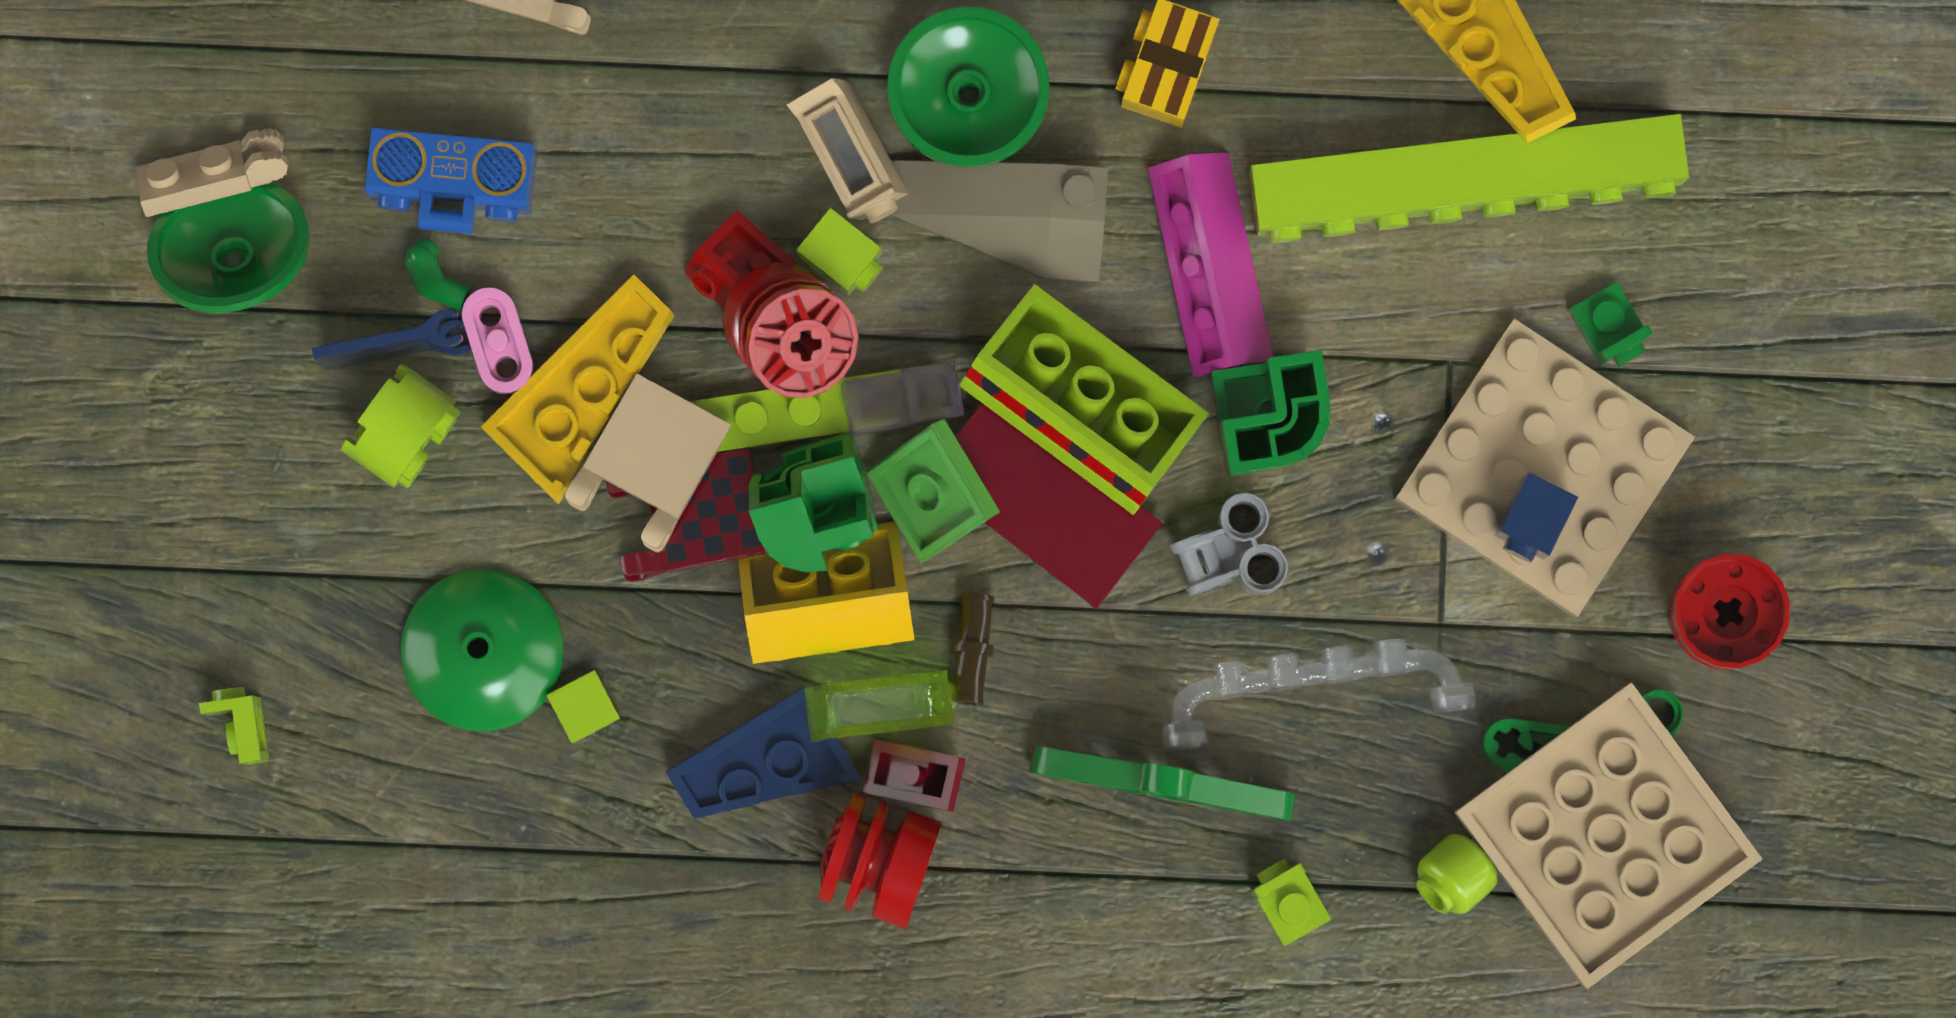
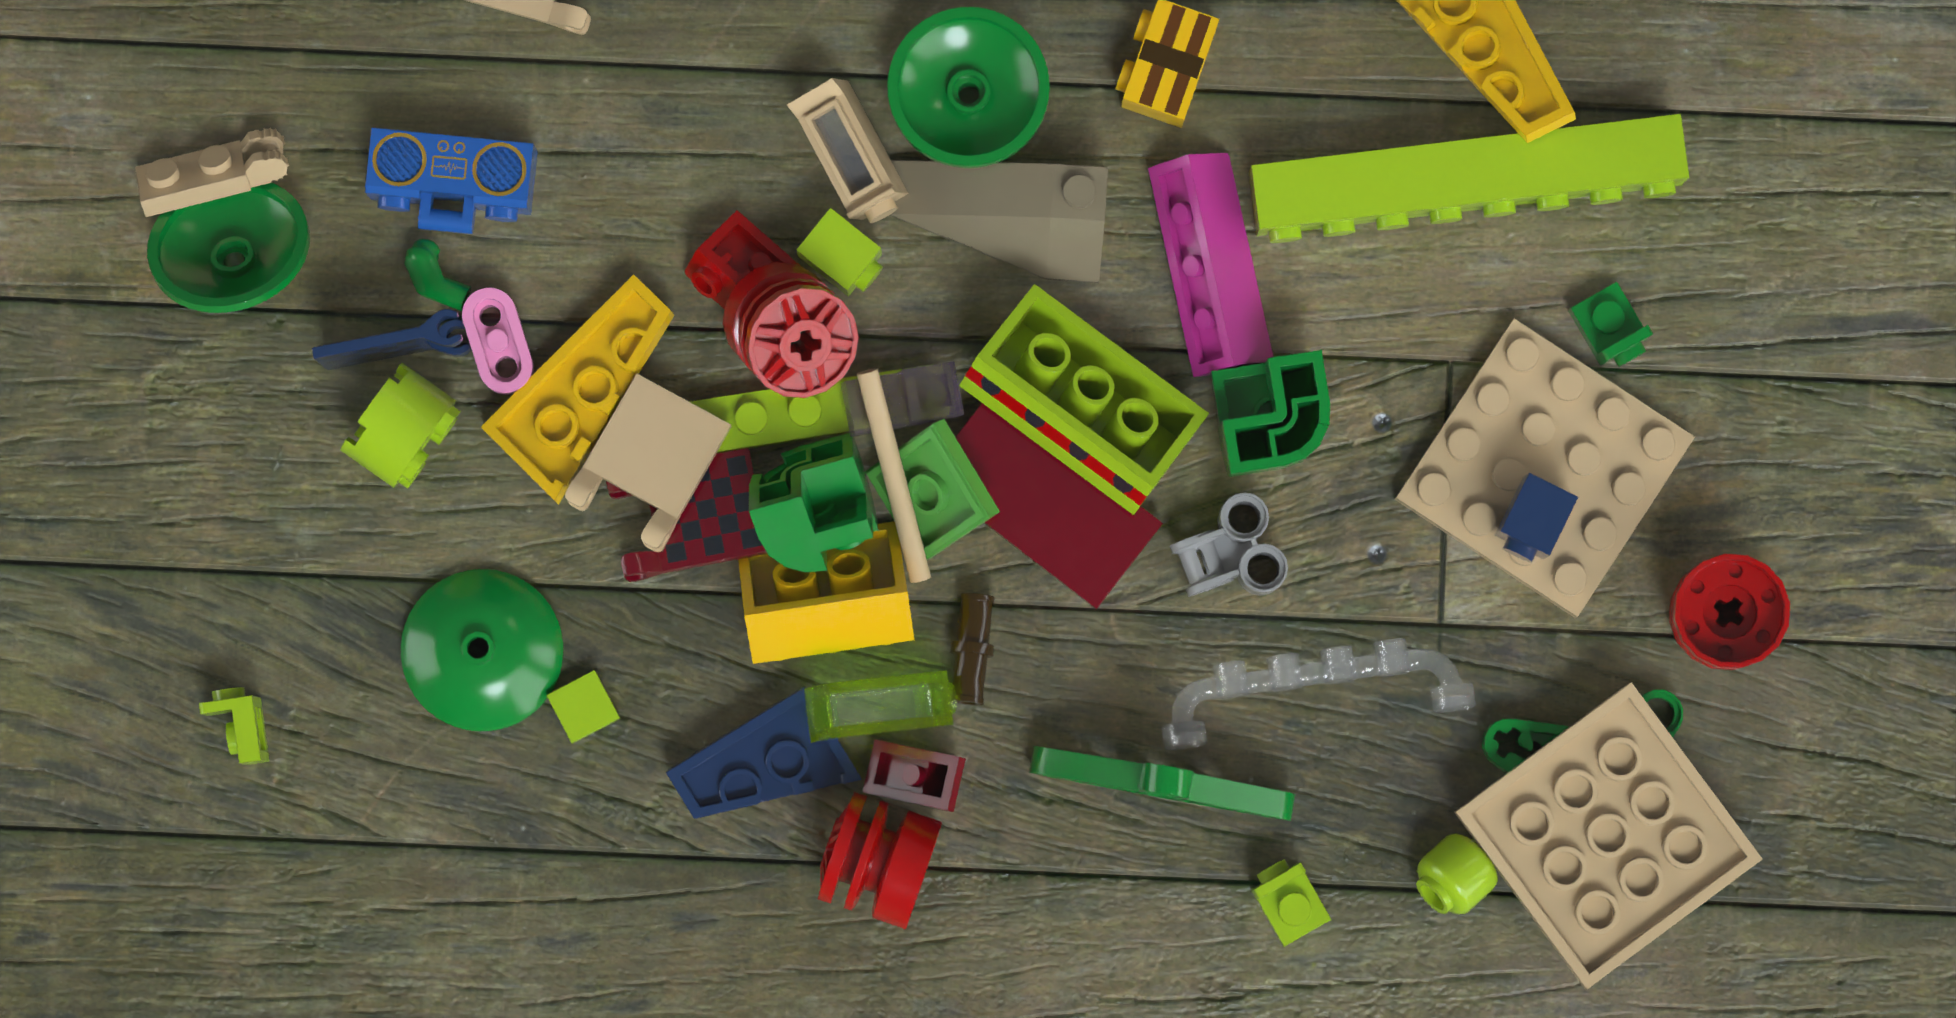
(893, 475): none -> tan bar

